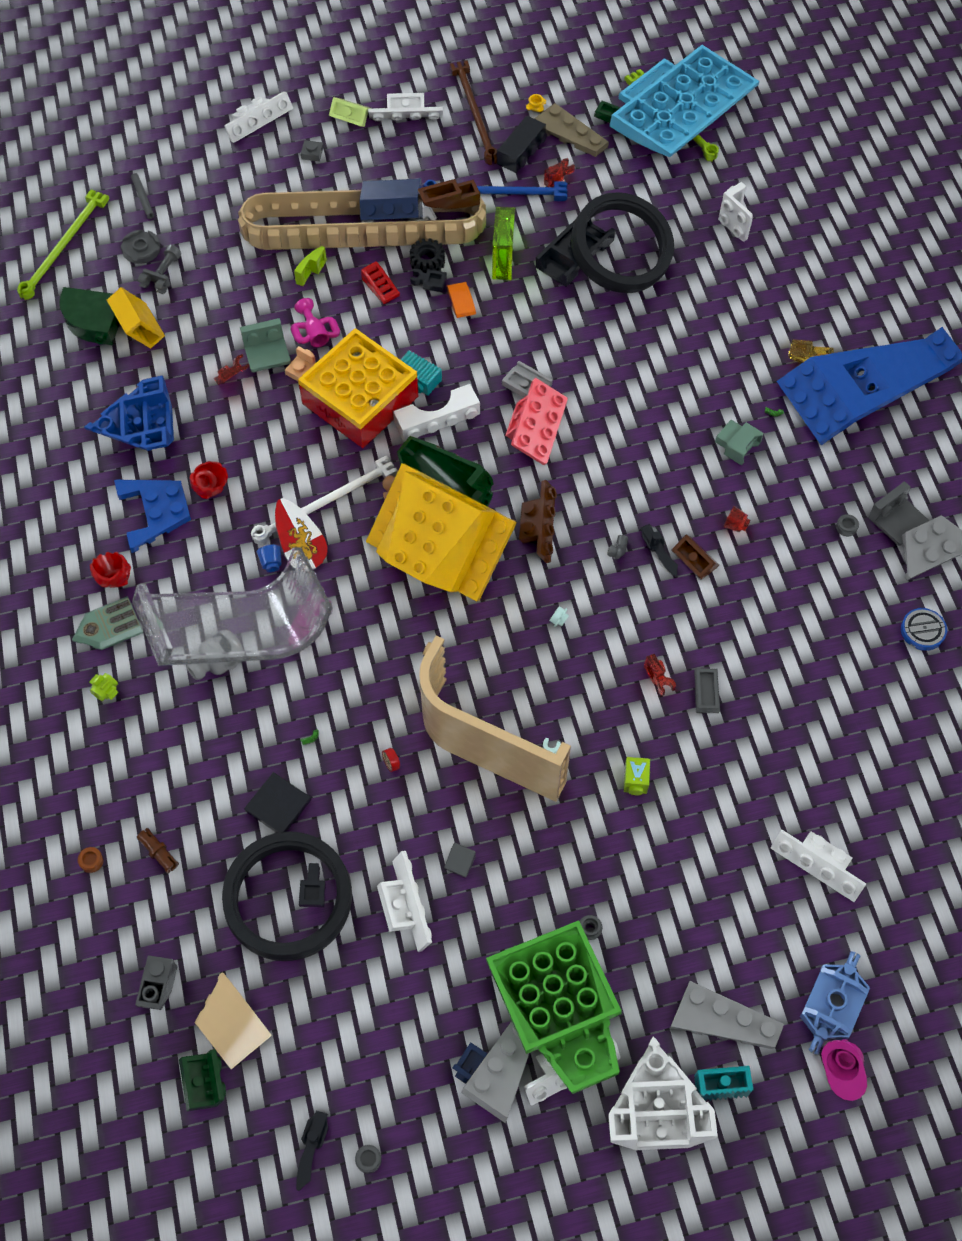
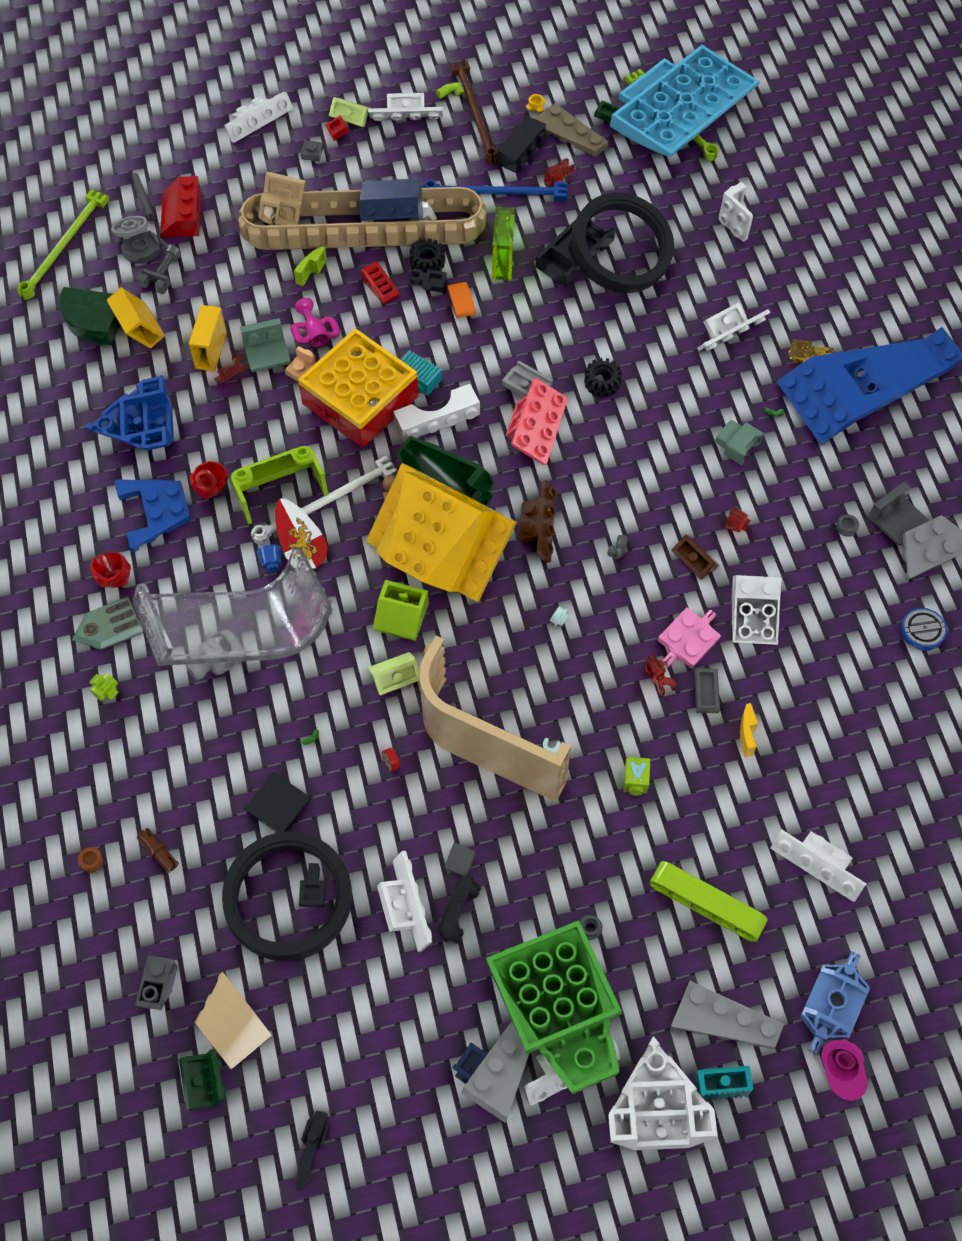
(129, 226): none -> light grey wheel
(181, 208): none -> red slope
(207, 338): none -> yellow brick
(272, 469): none -> lime windscreen
(281, 199): none -> tan slope
(337, 127): none -> red tile
(368, 1159): dark grey tile -> none
(395, 673): none -> yellowish green panel
(400, 610): none -> lime slope
(448, 88): none -> lime arm
(450, 195): reddish brown slope -> none
(464, 887): none -> black piece
(605, 368): none -> black tyre
(656, 542): black piece -> none
(689, 638): none -> bright pink plate
(708, 901): none -> lime beam
(726, 323): none -> white bracket
(748, 726): none -> yellow slope
(755, 609): none -> white slope

